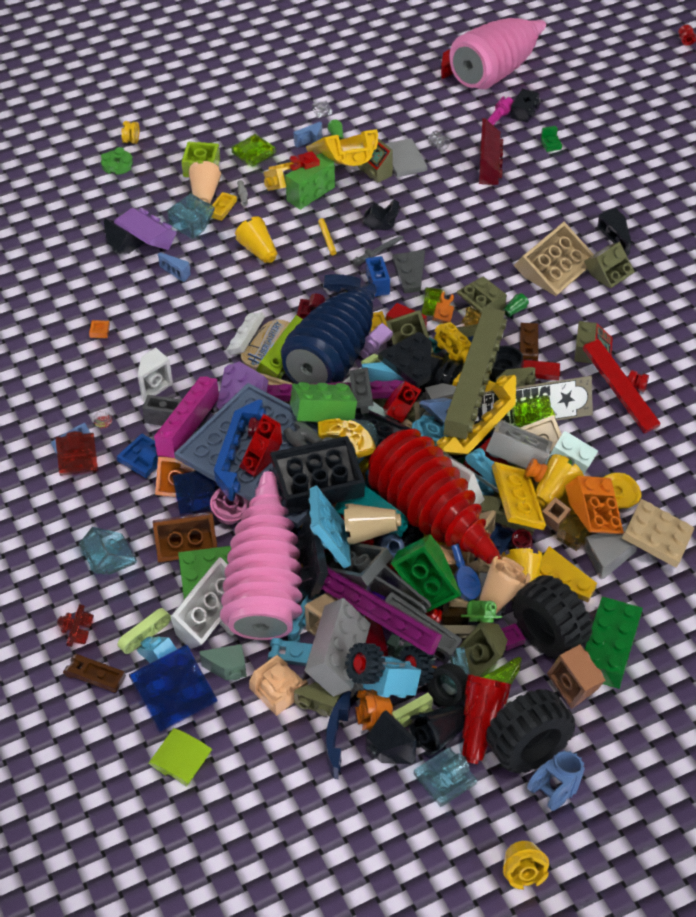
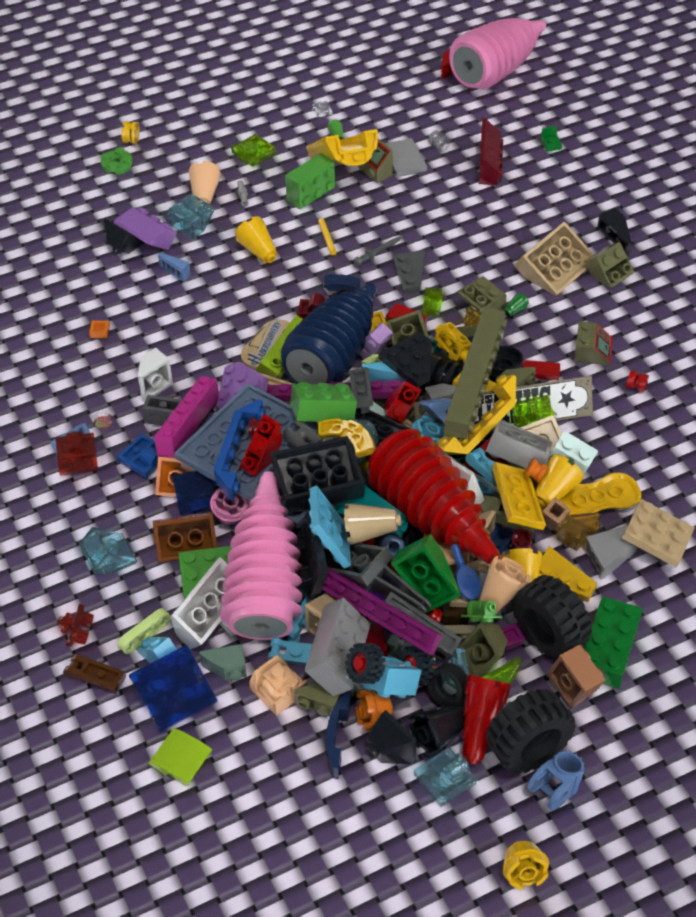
(198, 153): lime brick -> none
(223, 205): yellow plate -> none
(245, 333): white plate -> none
(274, 177): yellow bracket -> none
(305, 160): red plate -> none
(308, 134): medium blue slope -> none
(377, 274): blue brick -> none
(380, 218): black brick -> none
(420, 704): yellowish green plate -> none
(443, 310): orange plate -> none
(502, 108): dark pink piece -> none
(525, 105): black brick -> none
(529, 341): reddish brown plate -> none
(595, 504): orange slope -> none
(621, 386): red tile -> none
(687, 35): red wheel -> none

